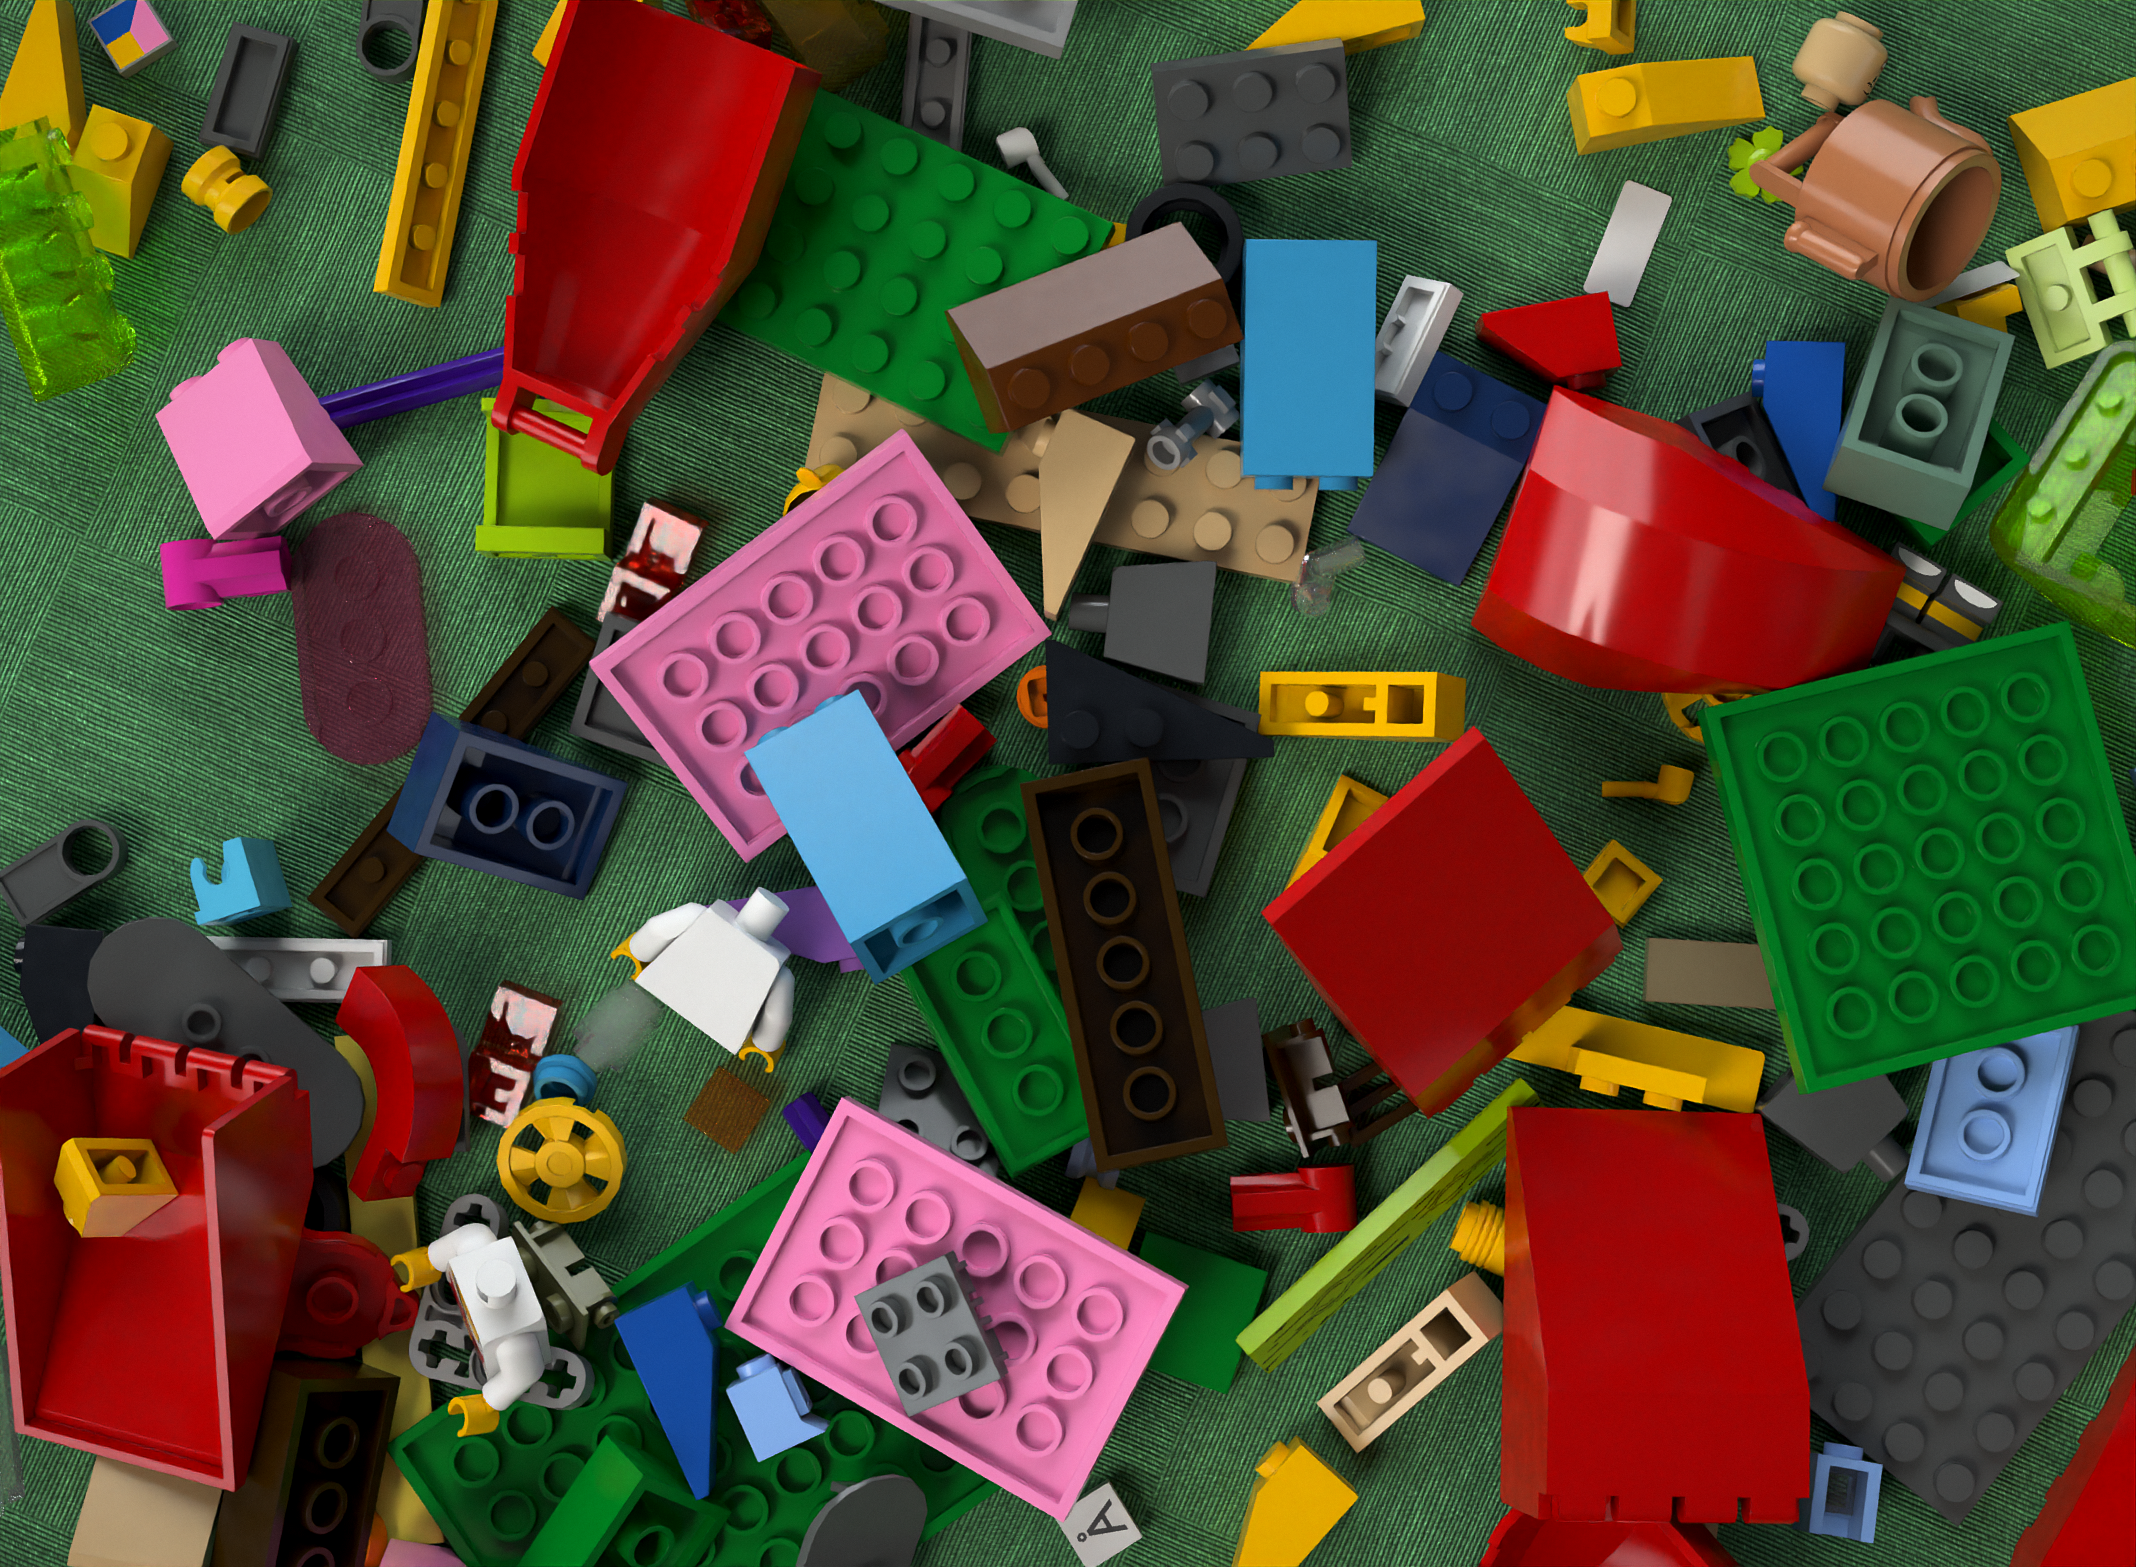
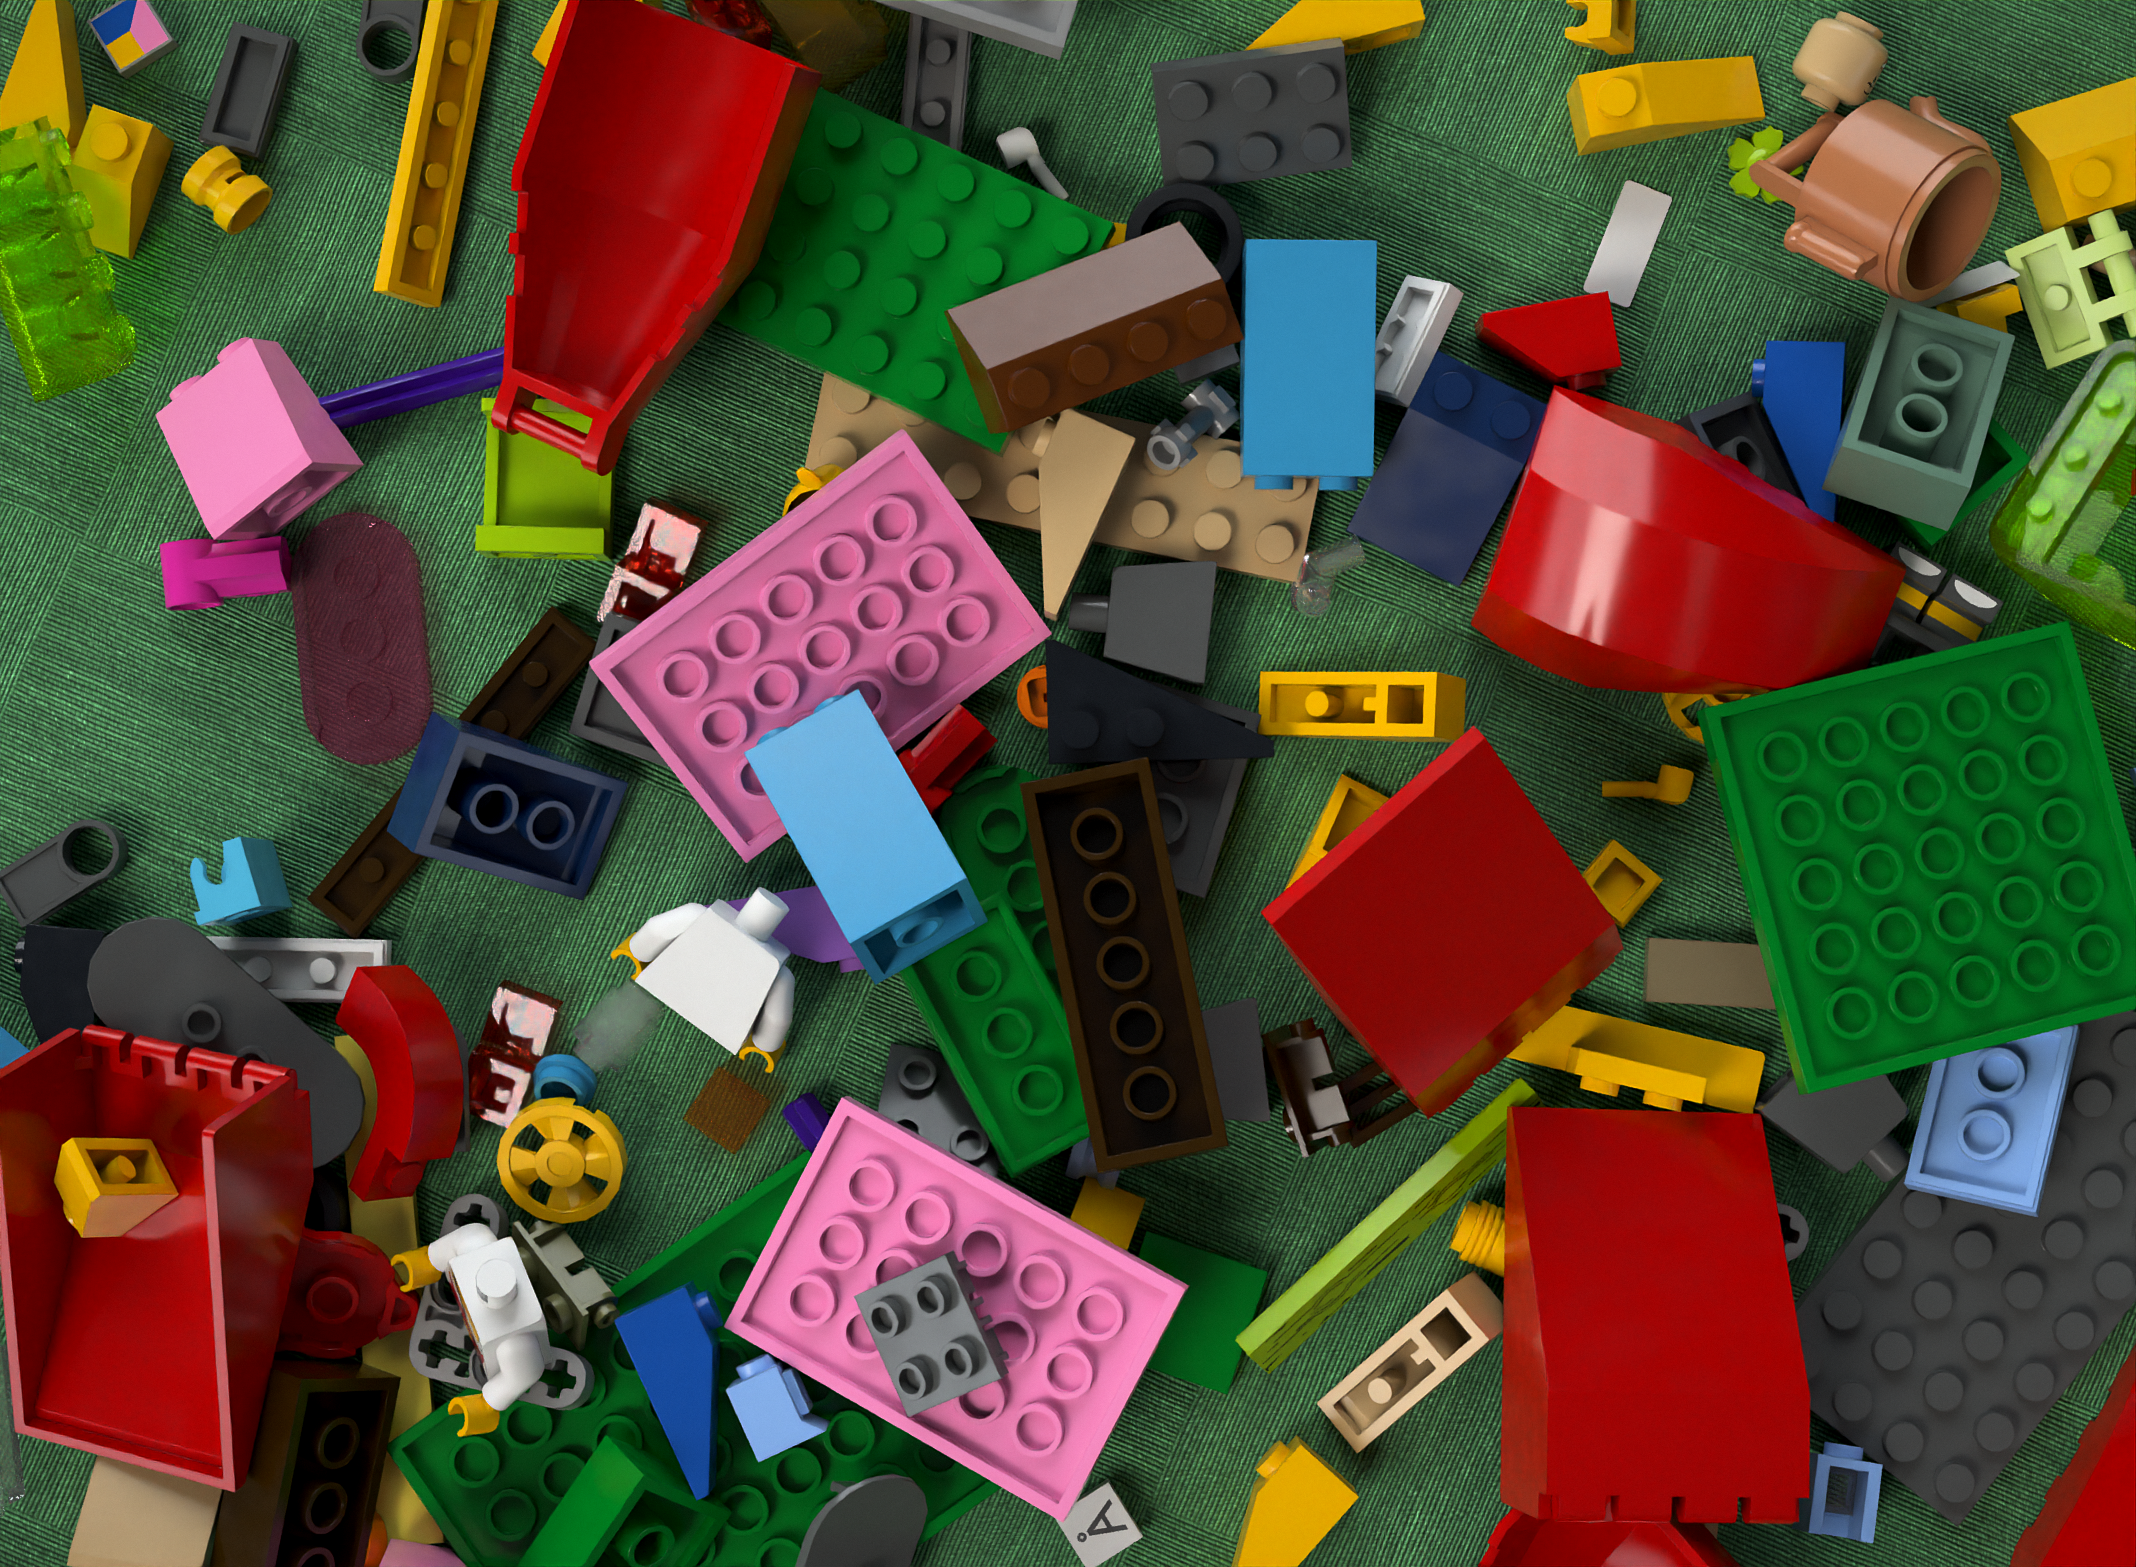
(1312, 1198): red piece -> none

